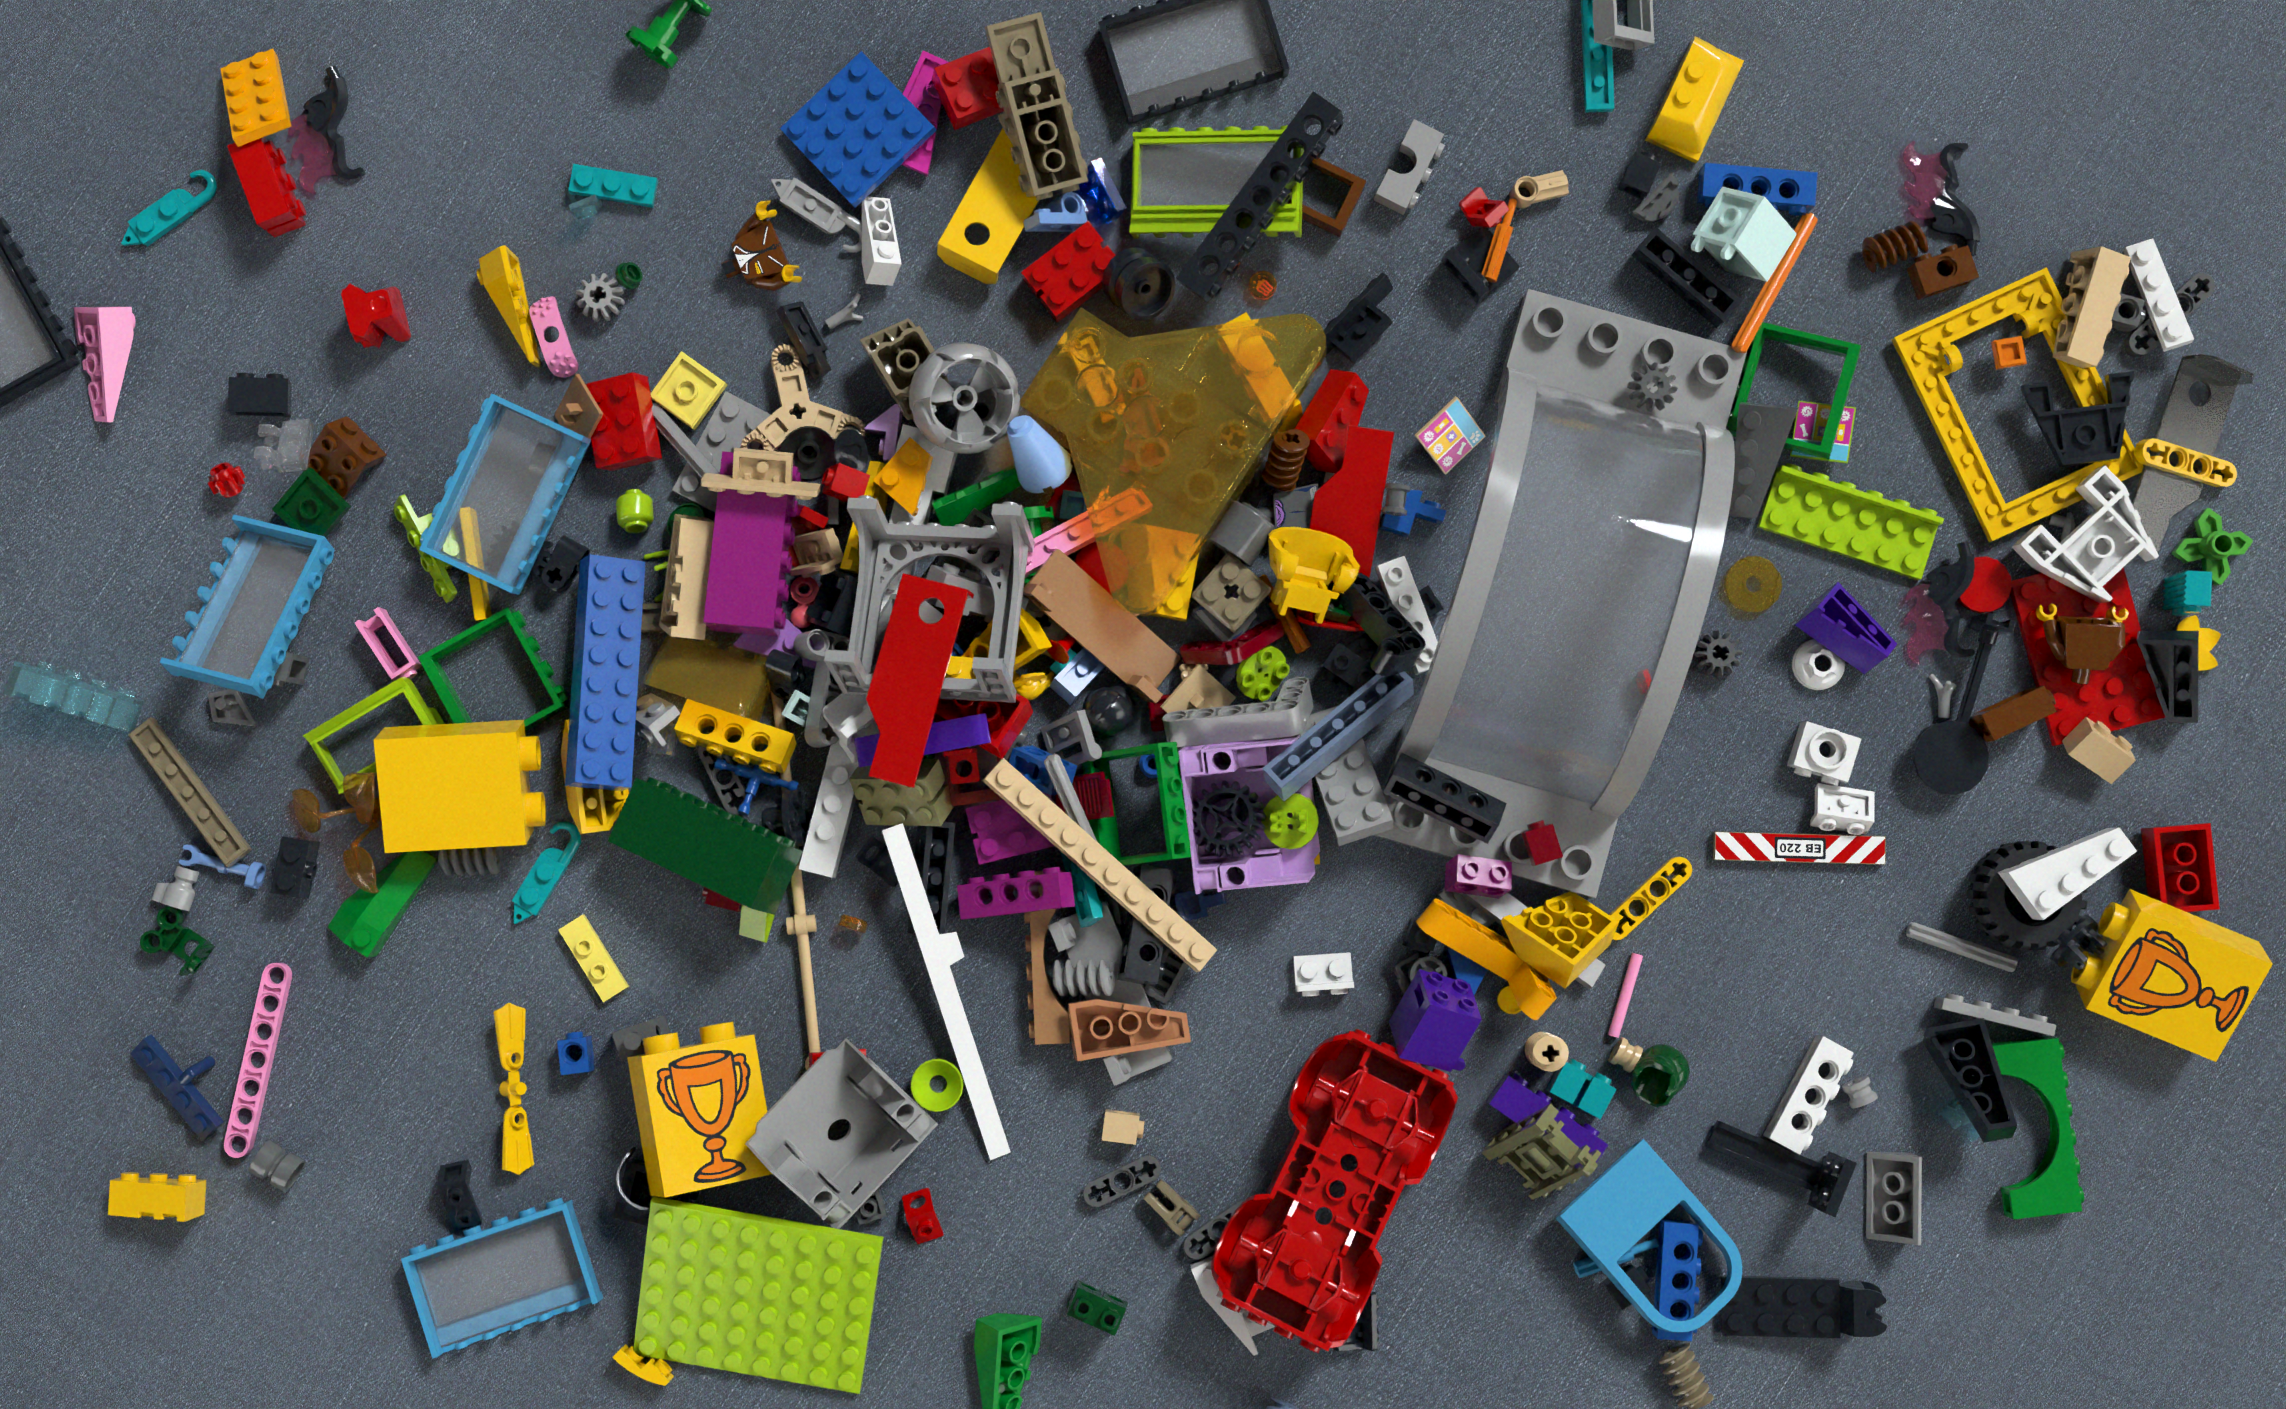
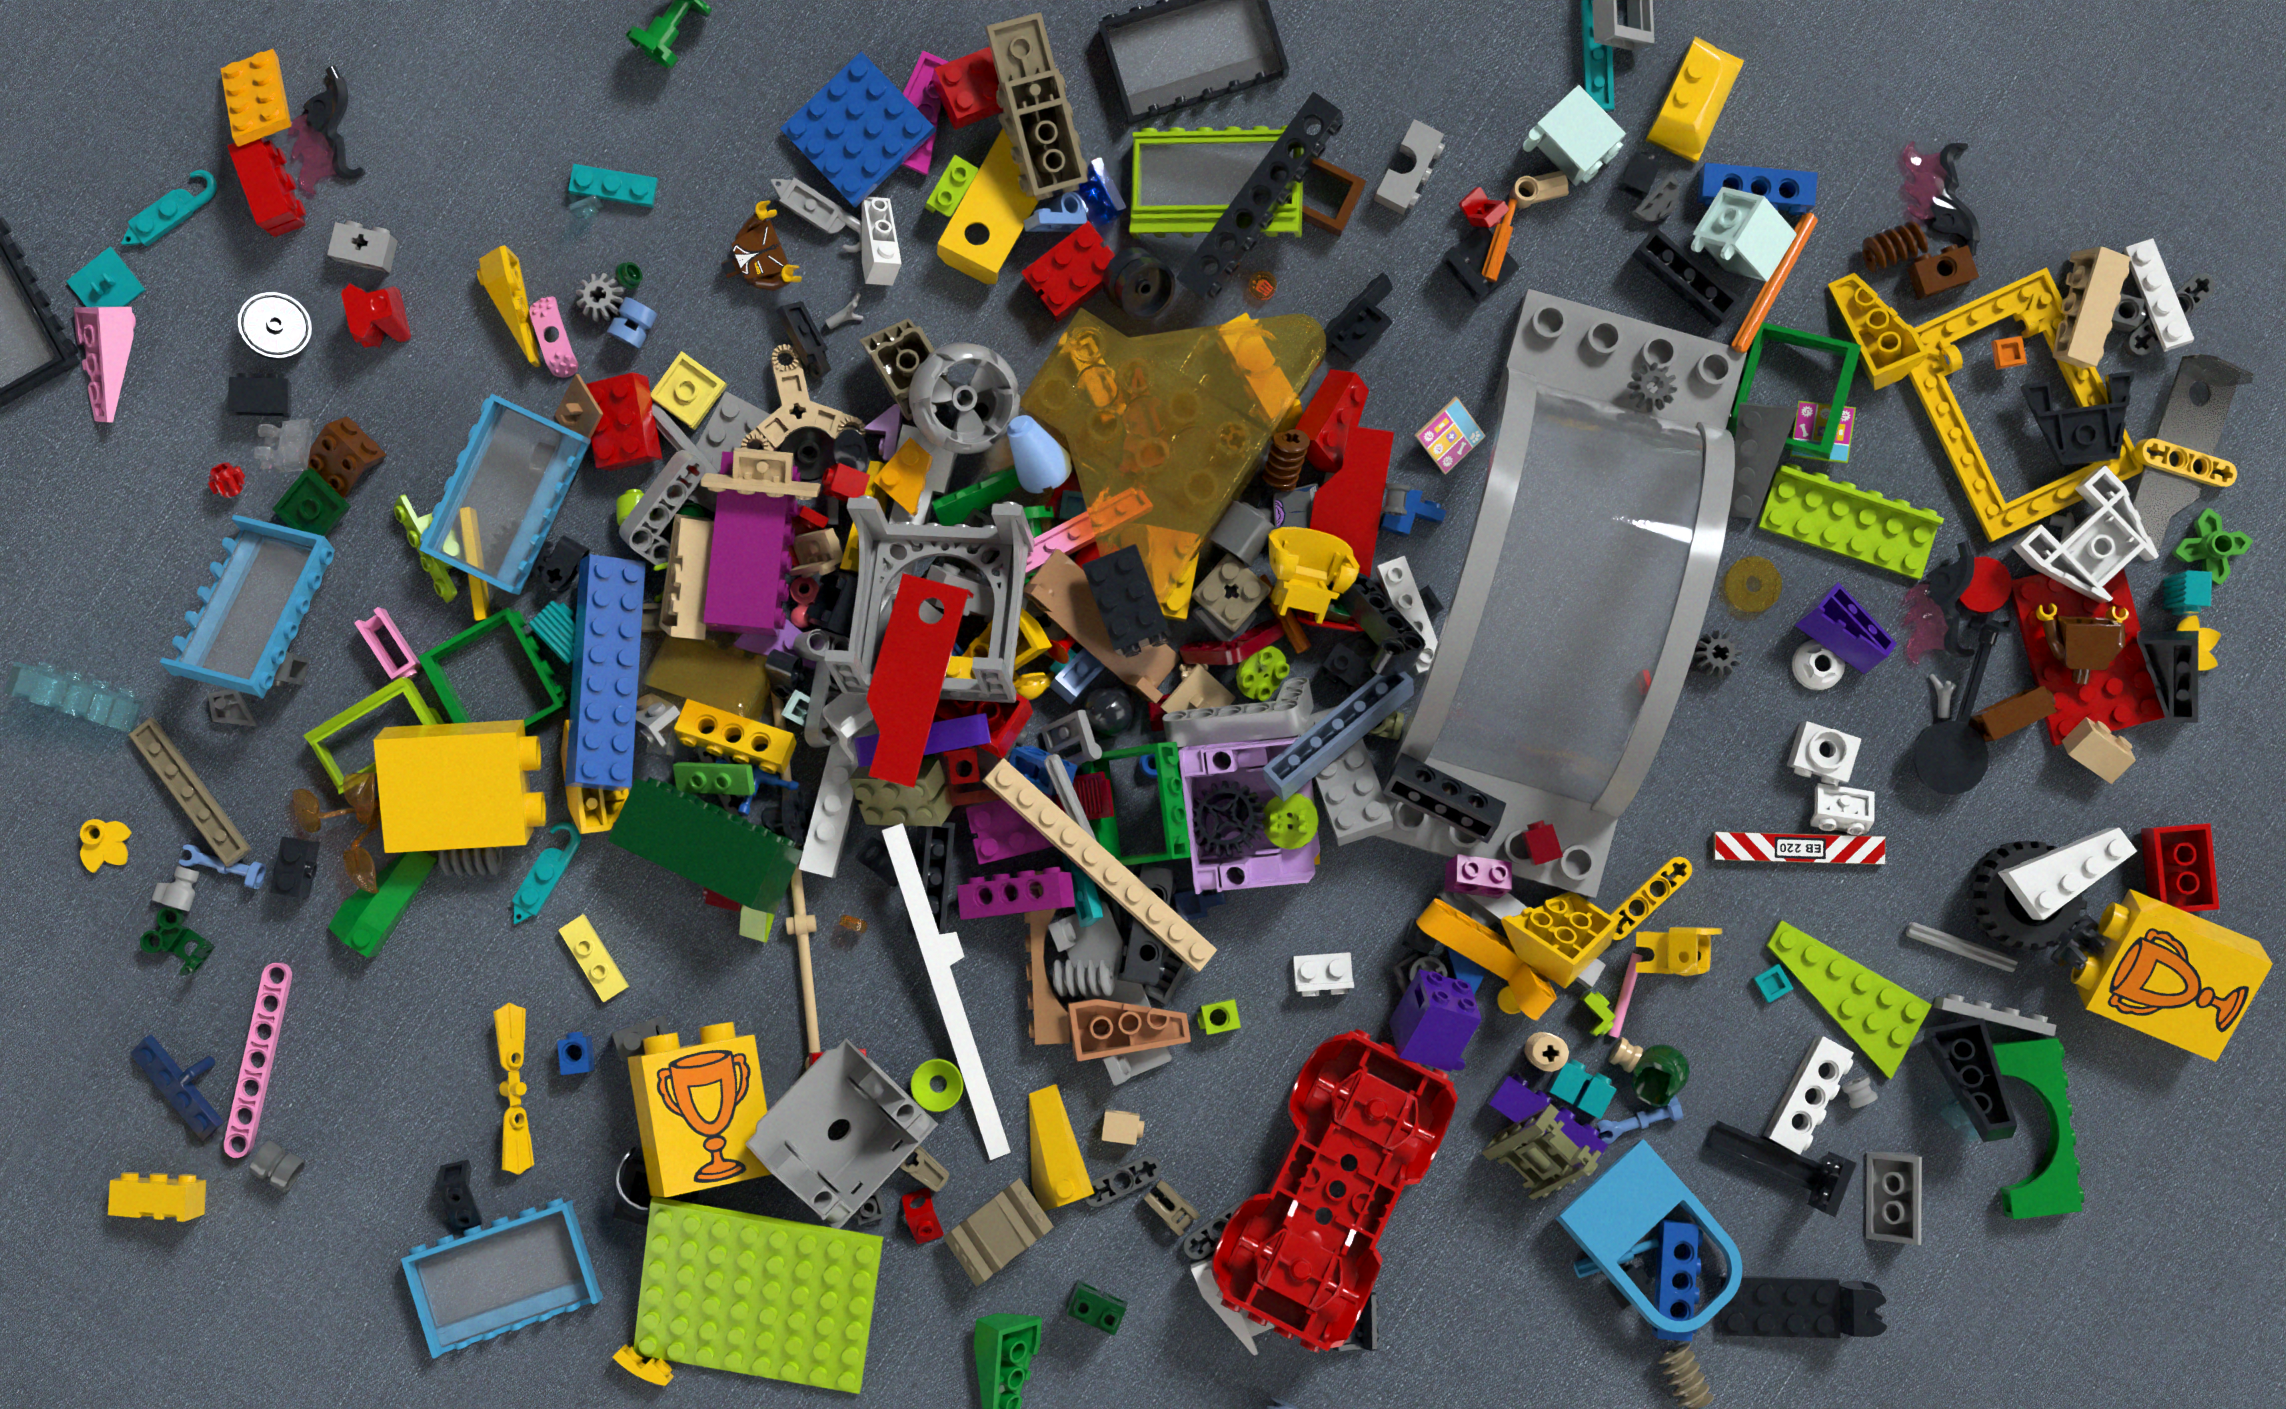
(106, 282): none -> teal piece
(106, 847): none -> yellow plate
(274, 326): none -> shield
(376, 255): none -> light grey brick
(557, 629): none -> teal brick
(636, 314): none -> medium blue wheel
(667, 505): none -> light grey beam
(714, 778): none -> bright green plate
(926, 1170): none -> dark tan piece
(951, 187): none -> lime bracket
(998, 1231): none -> dark tan slope
(1055, 1157): none -> yellow wedge
(1127, 601): none -> black bracket
(1232, 1018): none -> lime brick
(1390, 726): none -> olive piece
(1577, 136): none -> light aqua container
(1598, 1005): none -> lime bracket
(1641, 1120): none -> medium blue piece
(1677, 950): none -> yellow piece
(1772, 983): none -> teal tile
(1862, 1003): none -> lime wing
(1887, 343): none -> yellow wedge

